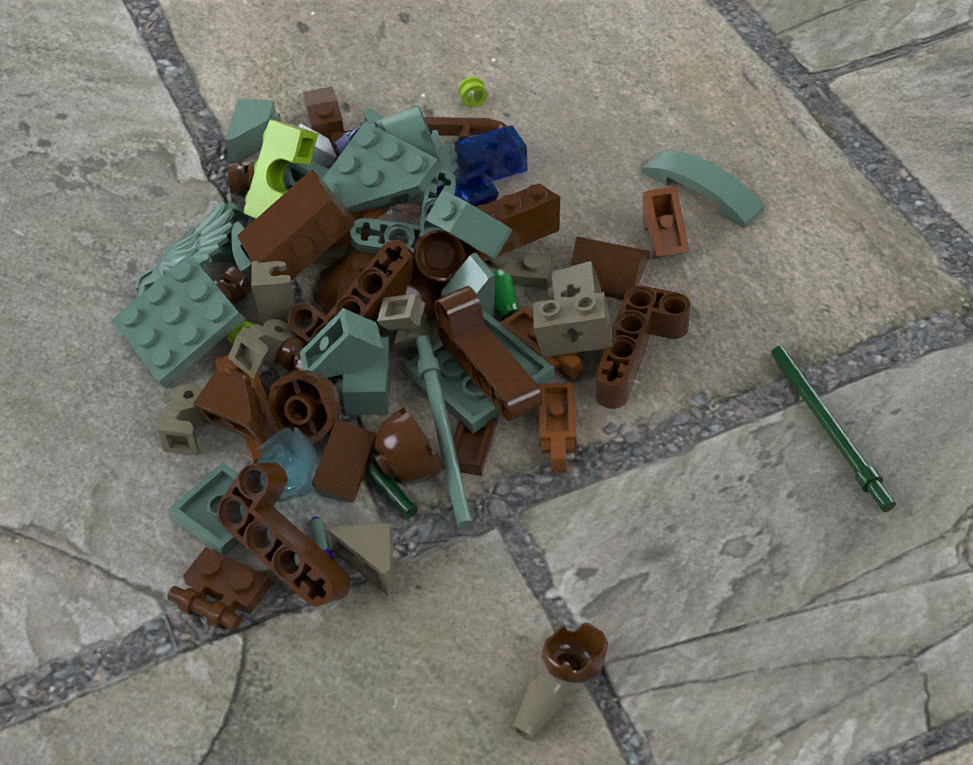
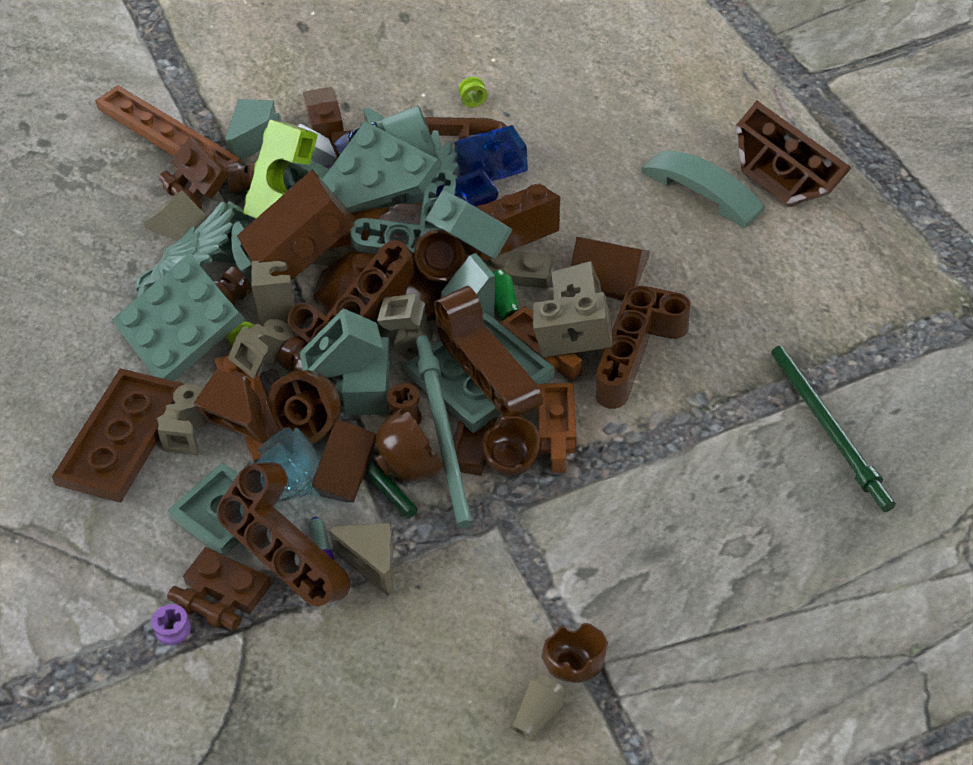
(116, 436): none -> reddish brown plate
(156, 125): none -> dark orange plate
(175, 217): none -> dark tan slope
(180, 629): none -> medium lavender bush
(199, 168): none -> reddish brown plate
(398, 398): none -> reddish brown bush
(511, 445): none -> reddish brown hair
(664, 221): dark orange slope -> none
(785, 158): none -> reddish brown wedge

